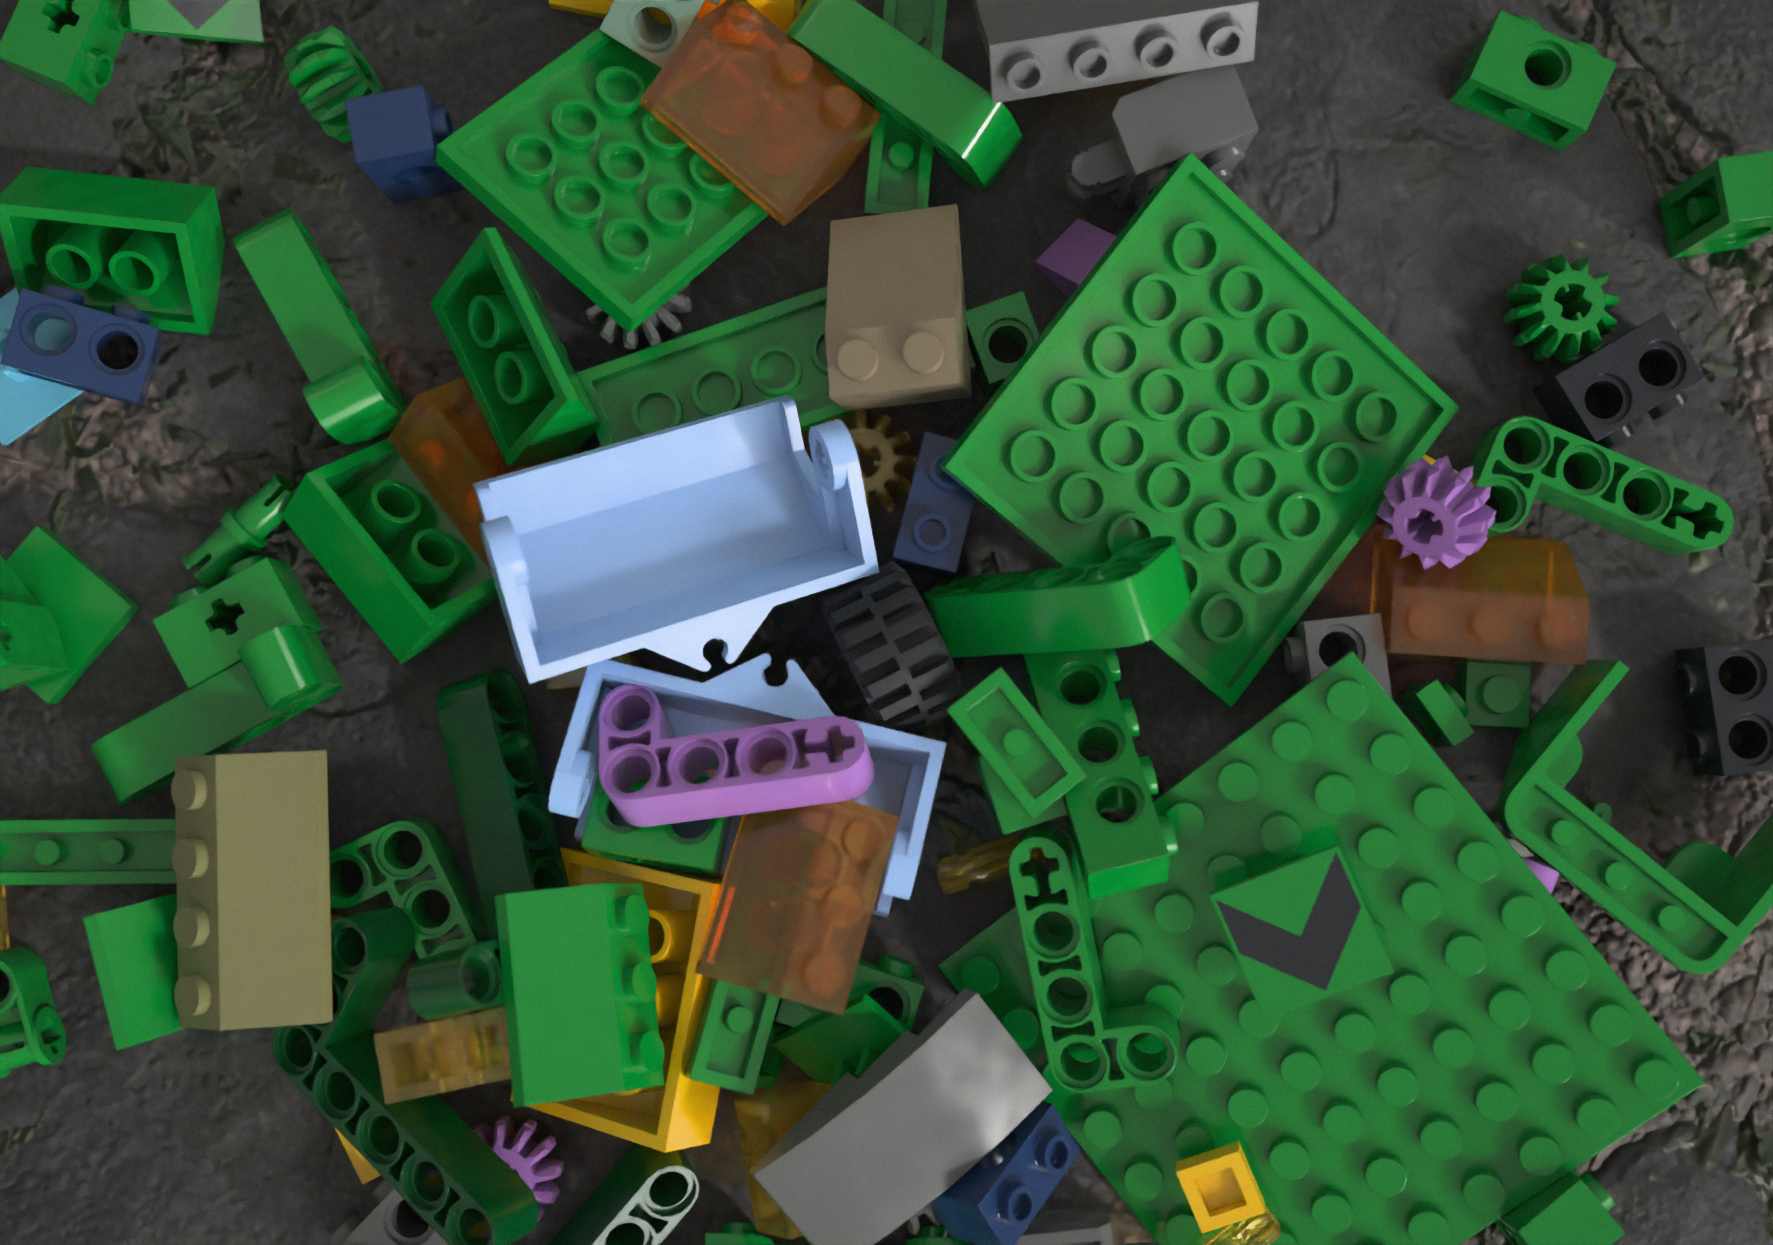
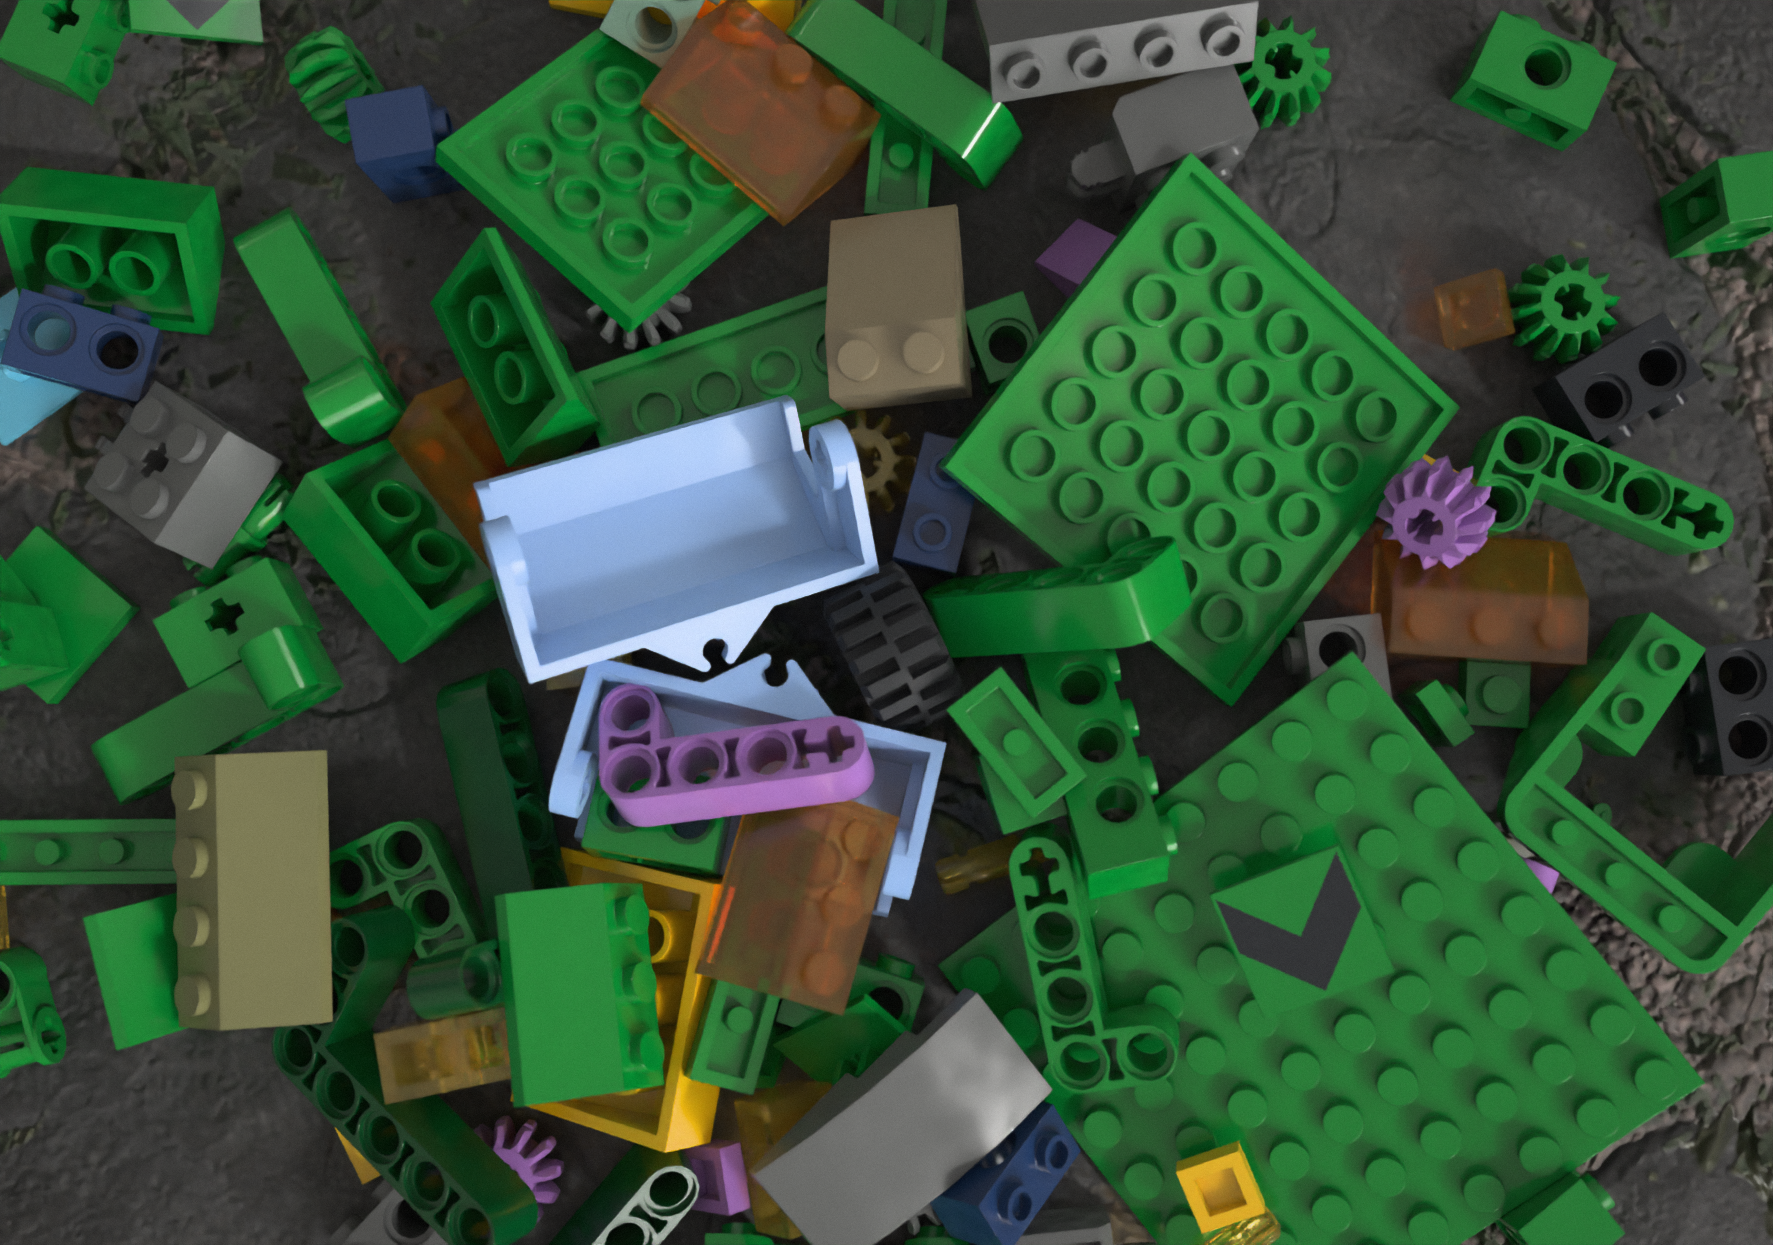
(181, 474): none -> dark grey hinge
(720, 1177): none -> medium lavender plate
(1298, 74): none -> green gear
(1474, 309): none -> clear orange plate
(1658, 664): none -> green brick

